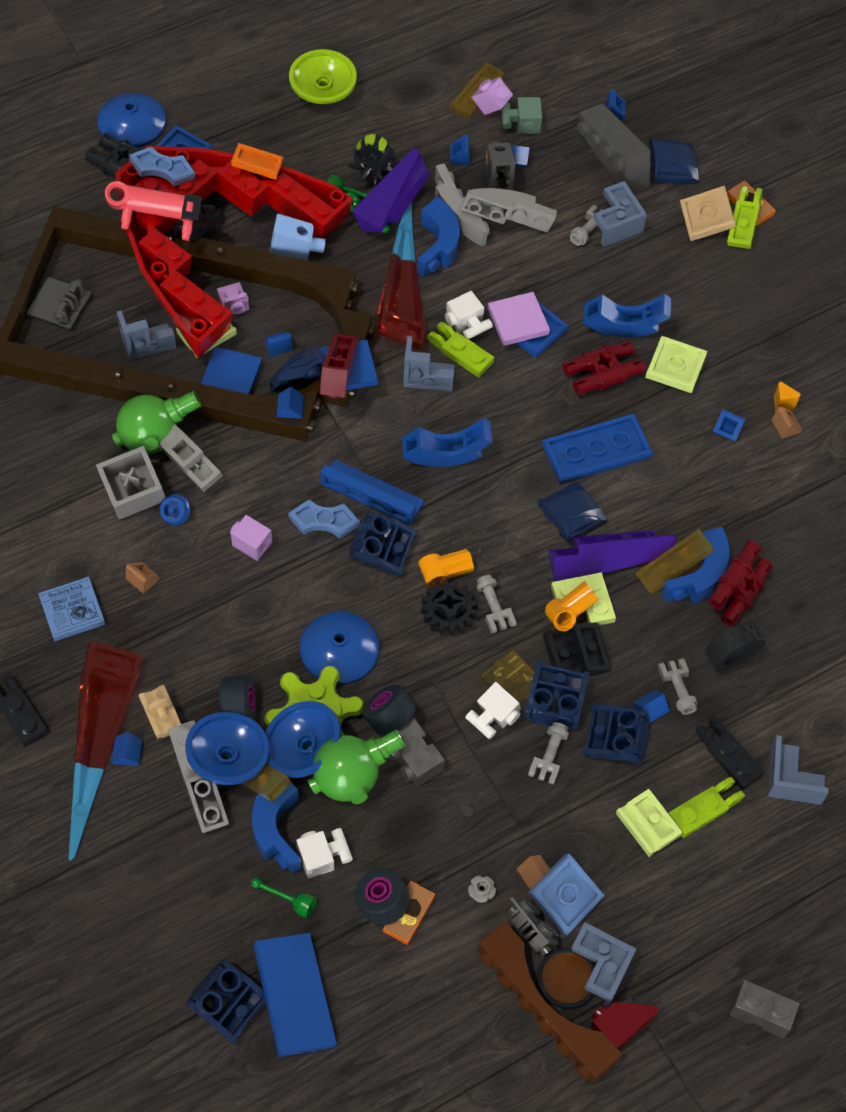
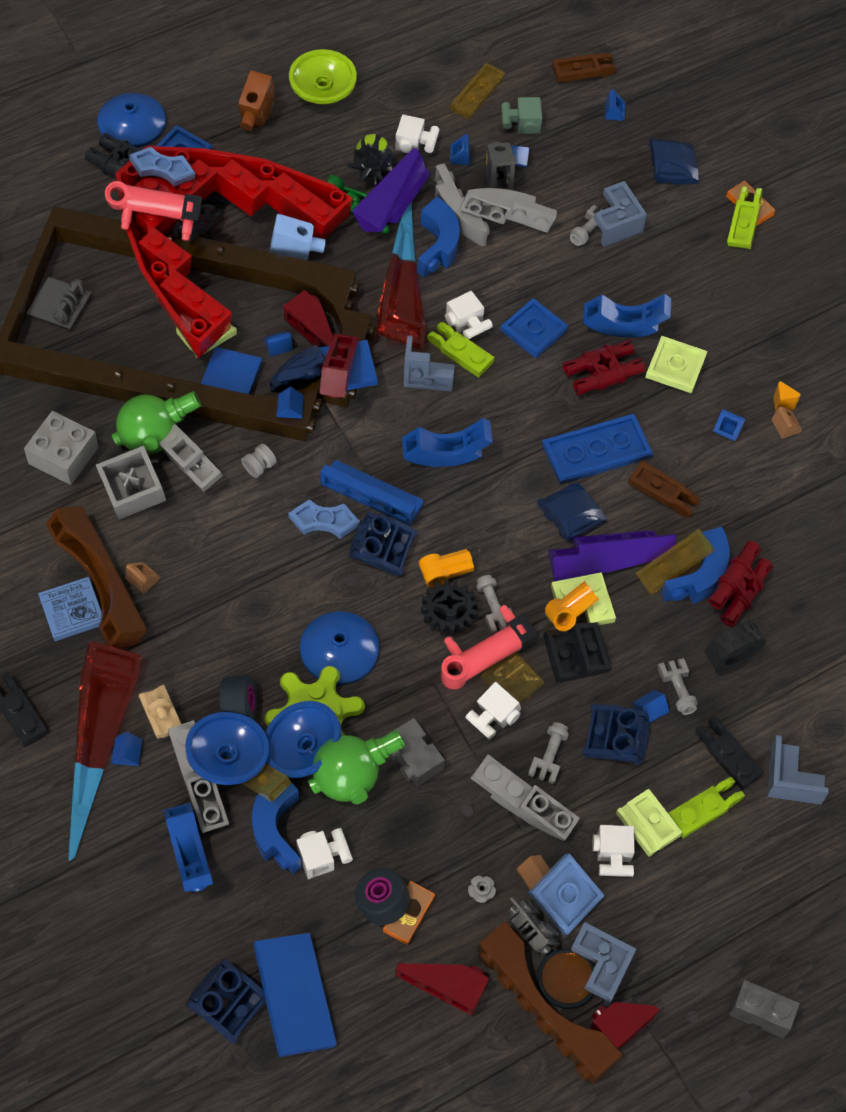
(61, 447): none -> light grey brick
(76, 535): none -> reddish brown arch
(144, 341): sand blue panel -> none
(174, 509): blue hat -> none
(188, 847): none -> blue arch
(233, 298): lavender bracket -> none
(251, 537): lavender brick -> none
(256, 100): none -> dark orange torso
(257, 161): orange tile -> none
(259, 460): none -> light grey wheel
(302, 904): green hinge -> none
(308, 319): none -> dark red slope
(389, 709): black wheel -> none
(412, 135): none -> white brick
(451, 983): none -> dark red slope
(492, 95): lavender brick -> none
(516, 637): none -> coral piece
(518, 318): lavender tile -> none
(523, 800): none -> light grey slope
(556, 696): dark blue slope -> none
(583, 67): none -> reddish brown hinge
(616, 147): dark grey wedge -> none
(616, 846): none -> white brick
(663, 489): none -> reddish brown hinge
(707, 213): tan tile -> none

